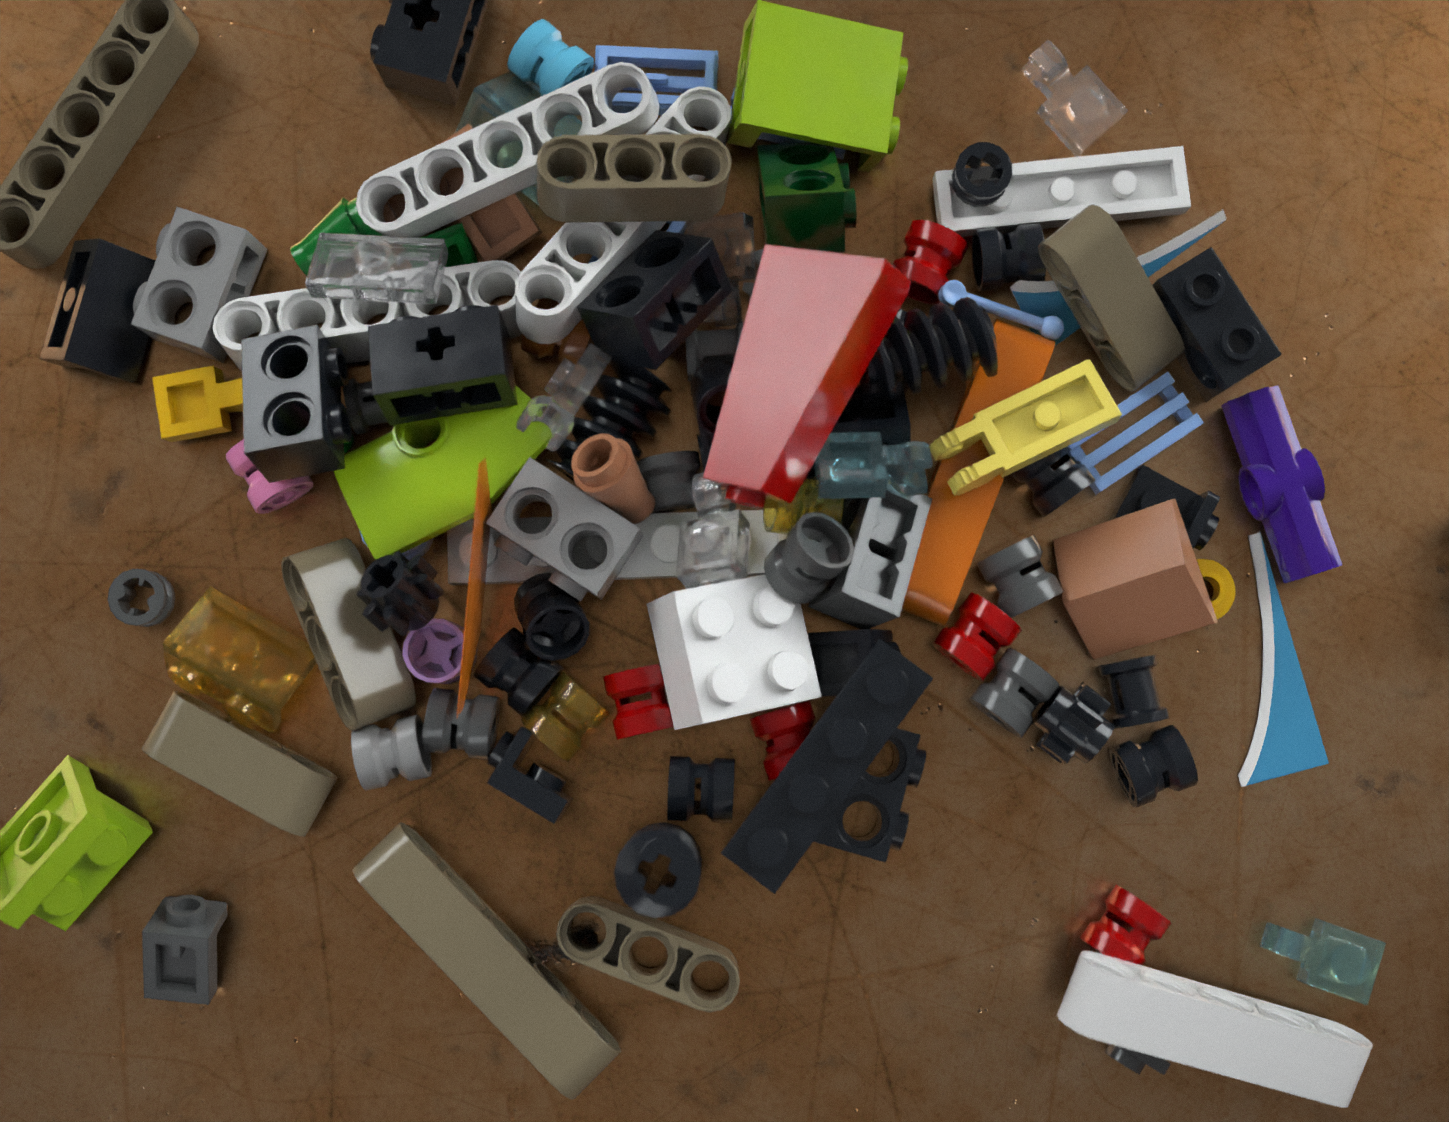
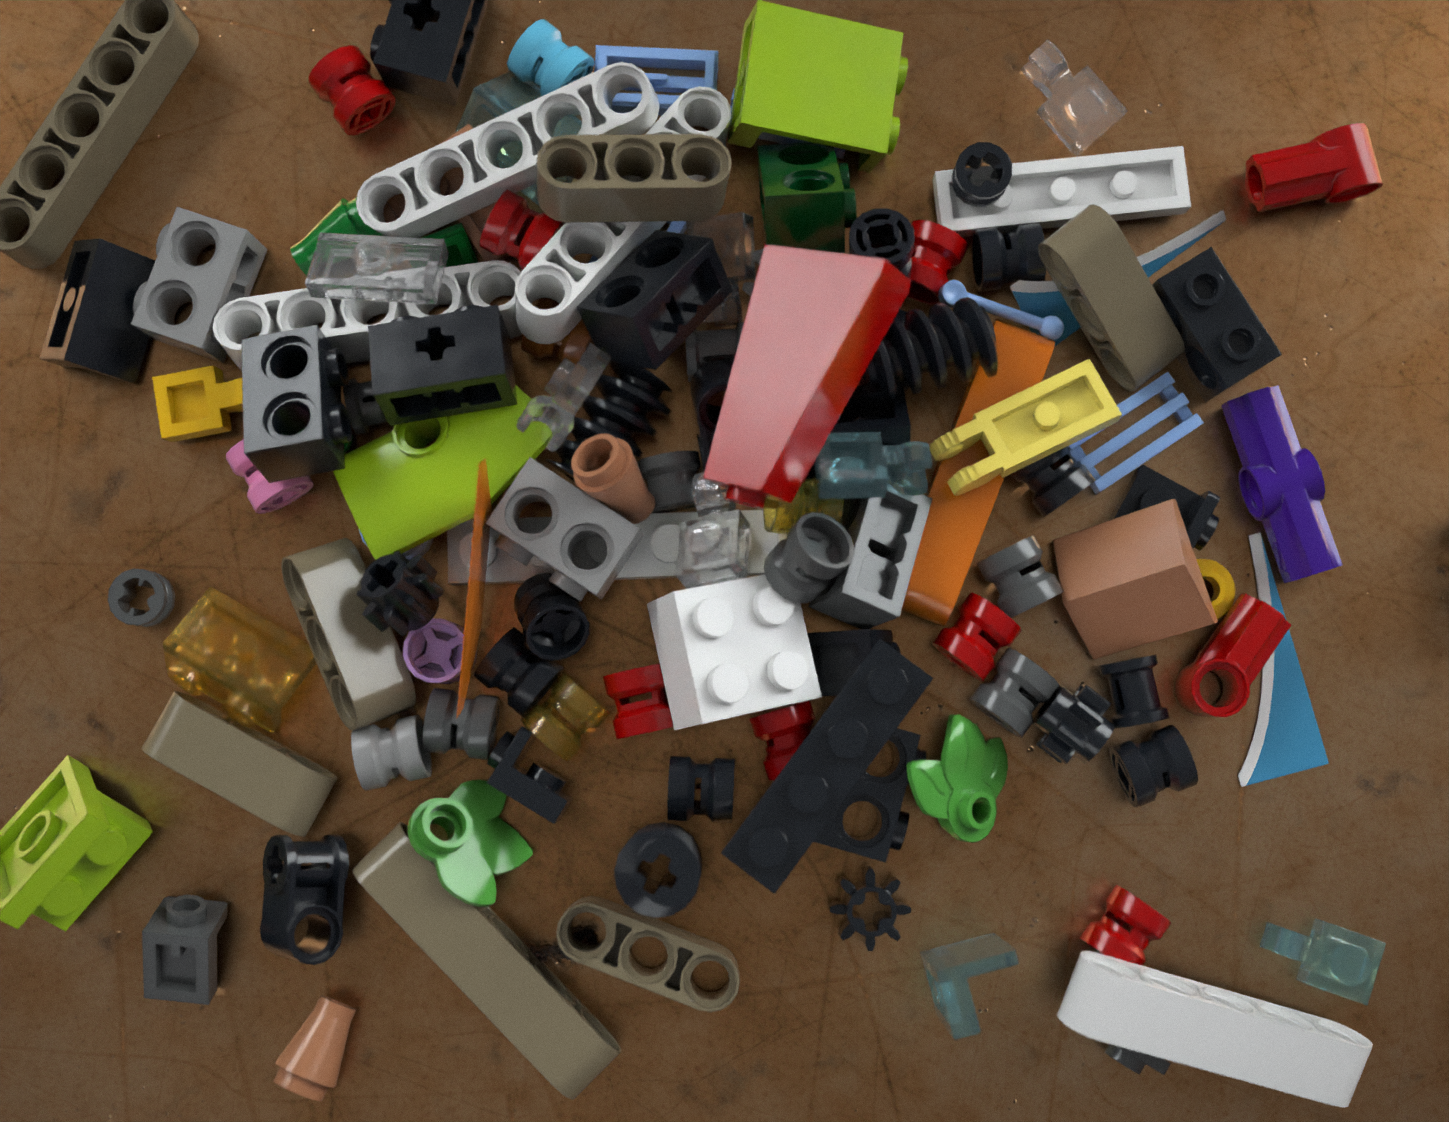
(303, 892): none -> black piece
(316, 1050): none -> nougat cone
(347, 84): none -> red wheel
(476, 845): none -> bright green plate
(517, 229): none -> red wheel
(882, 920): none -> black gear
(885, 236): none -> black wheel
(947, 976): none -> clear light blue panel
(963, 783): none -> bright green plate
(1235, 654): none -> red piece
(1332, 166): none -> red piece

